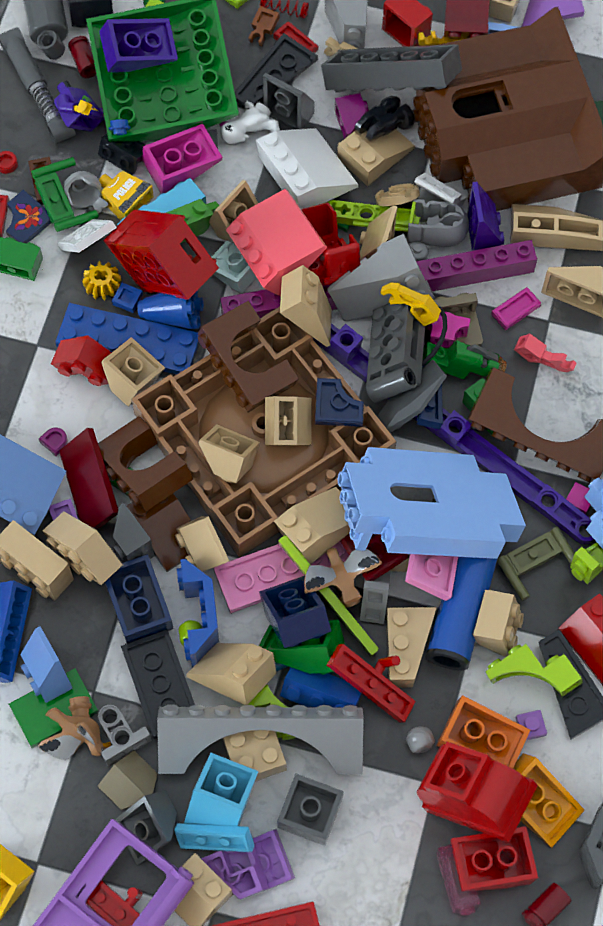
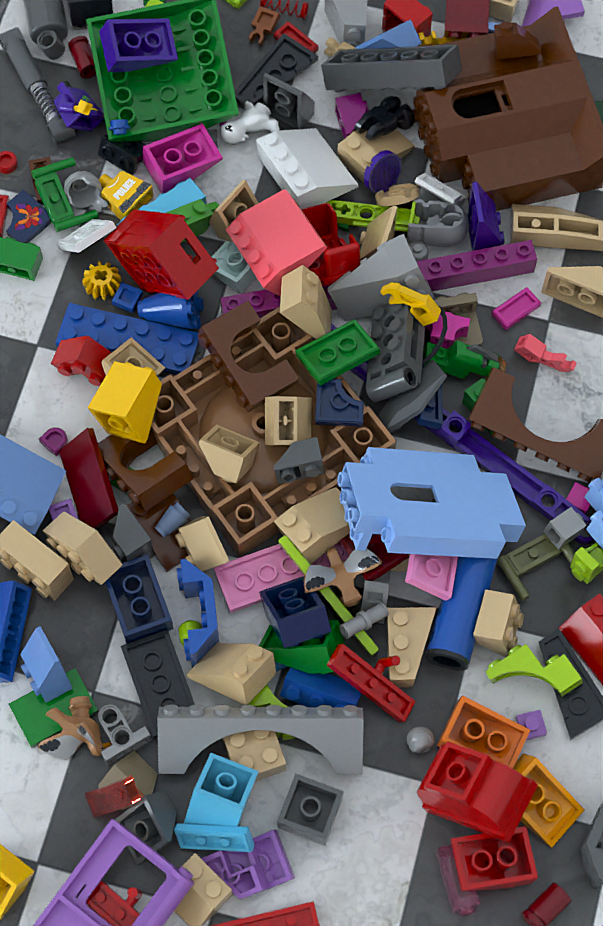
(113, 796): none -> clear red slope
(127, 401): none -> yellow slope
(172, 519): none -> sand blue cone
(300, 461): none -> dark grey slope
(337, 352): none -> green tile
(363, 620): none -> light grey pin
(383, 171): none -> dark purple tile
(399, 36): none -> medium blue slope
(514, 41): none -> reddish brown slope
(565, 528): none -> light grey brick

